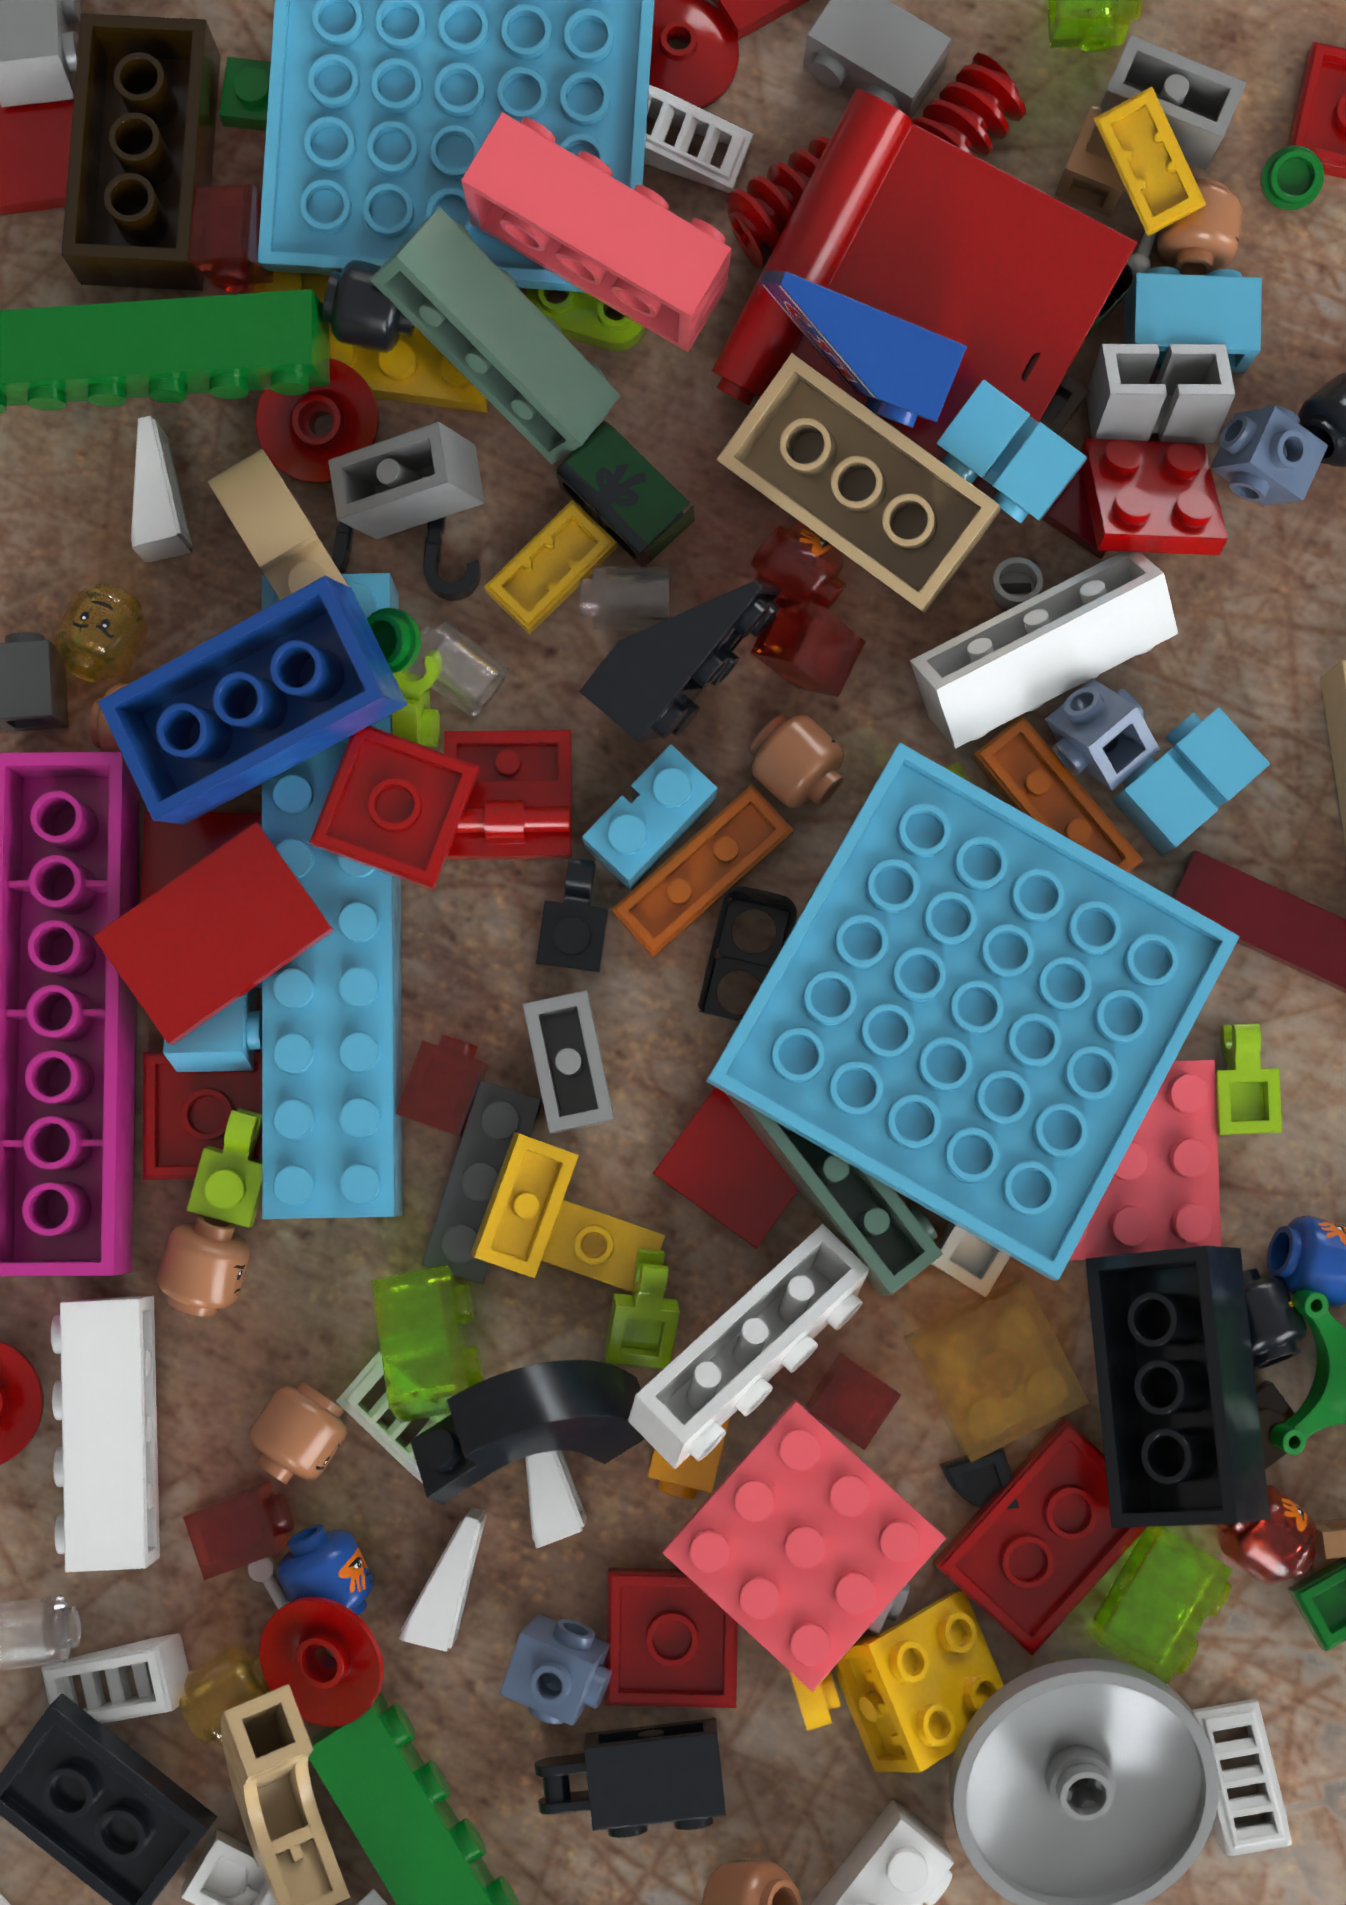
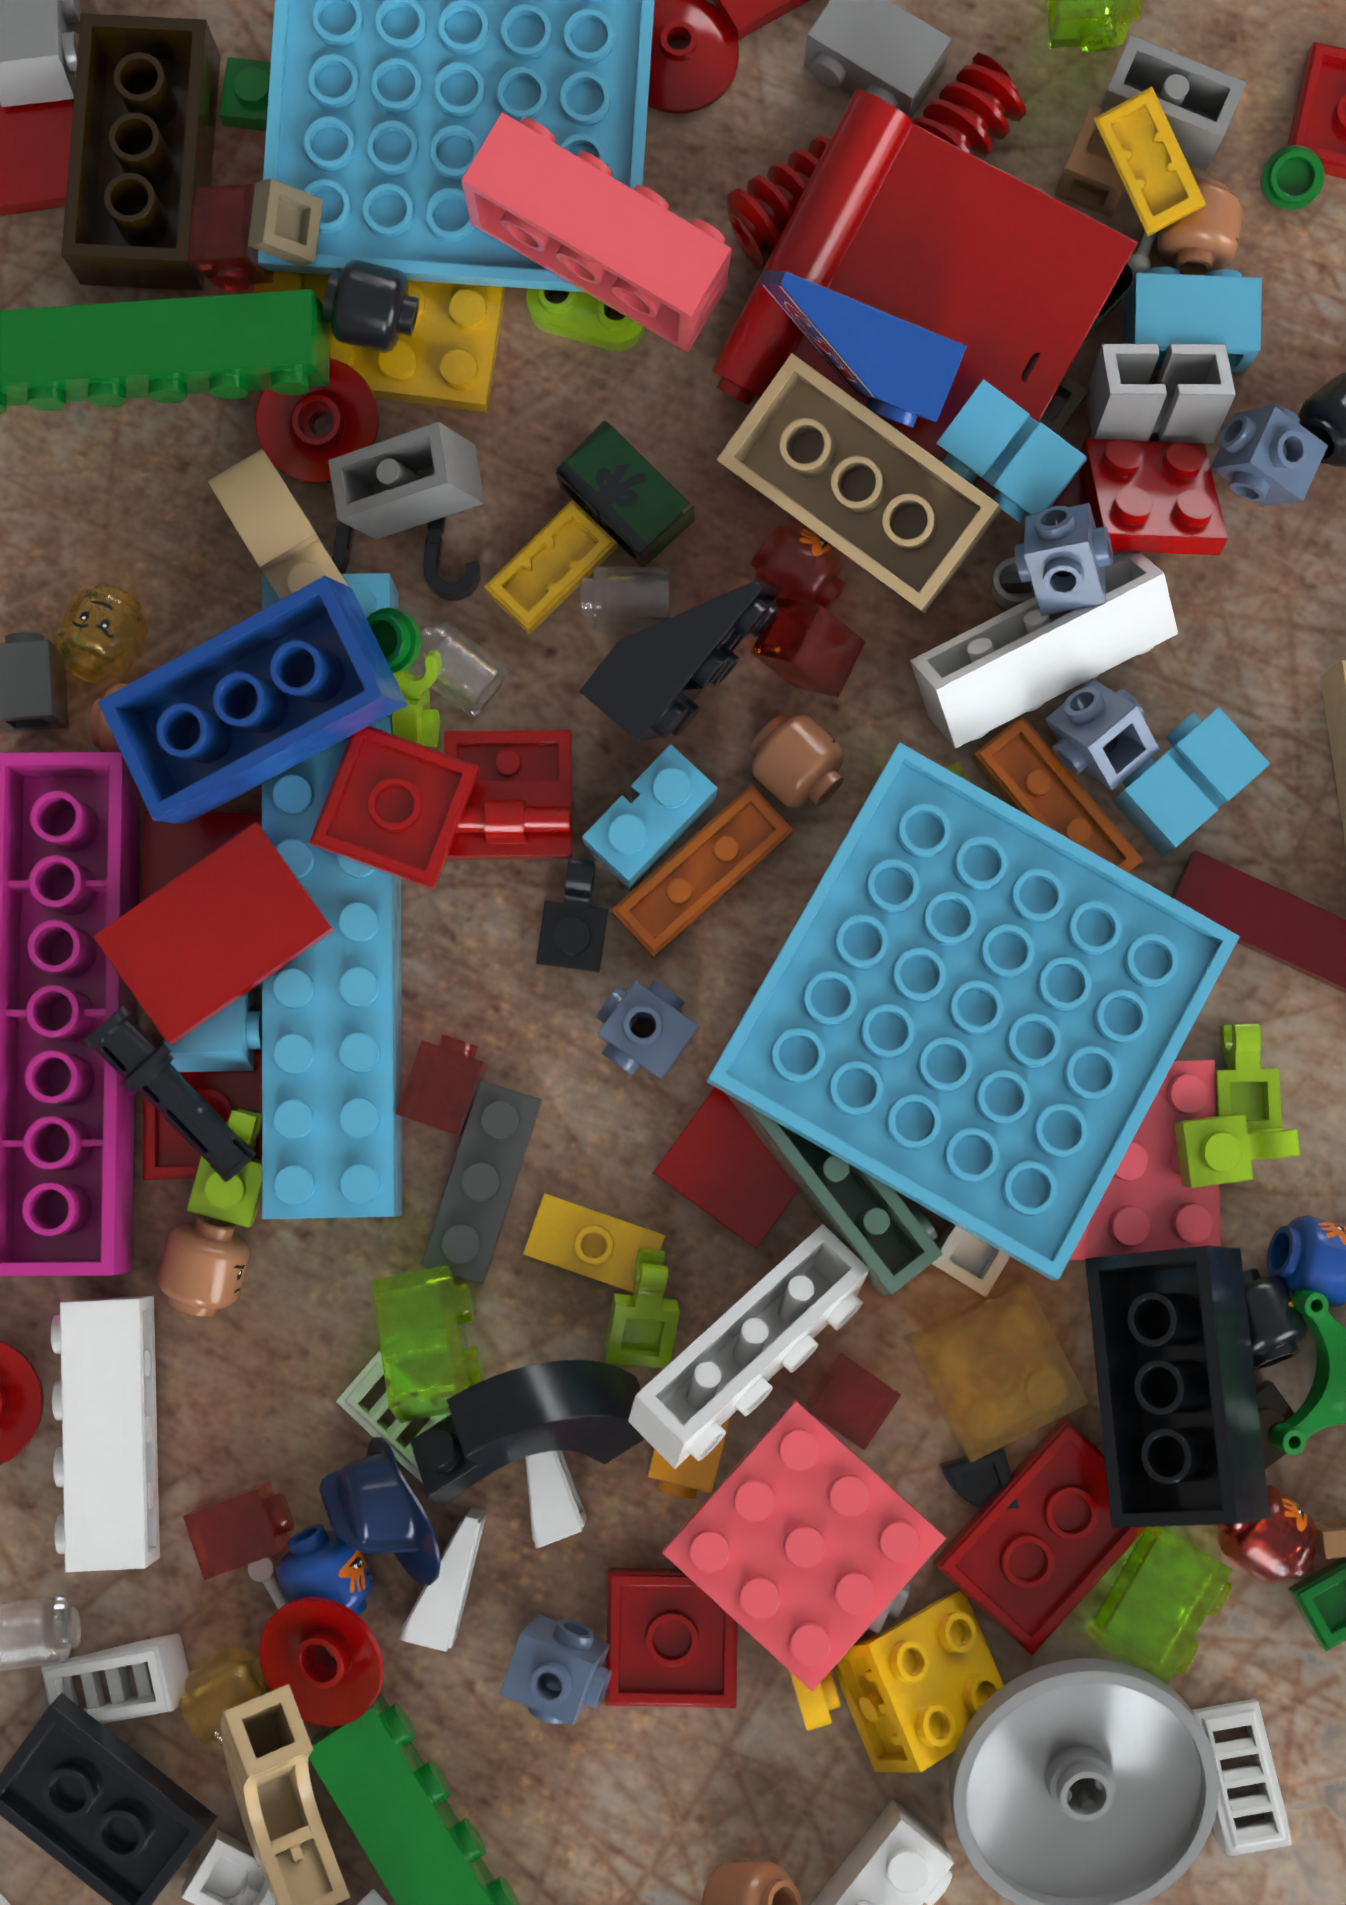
(149, 1071): none -> black pin
(158, 510): white slope -> none
(285, 222): none -> dark tan plate
(297, 1433): nougat head -> none
(379, 1512): none -> dark blue piece
(496, 336): sand green brick -> none
(524, 1205): yellow plate -> none
(568, 1062): light grey brick -> none
(640, 1778): black brick -> none
(661, 1049): none -> sand blue brick
(691, 119): white slope -> none
(784, 916): black piece -> none
(1065, 558): none -> sand blue brick
(1222, 1149): none -> lime plate

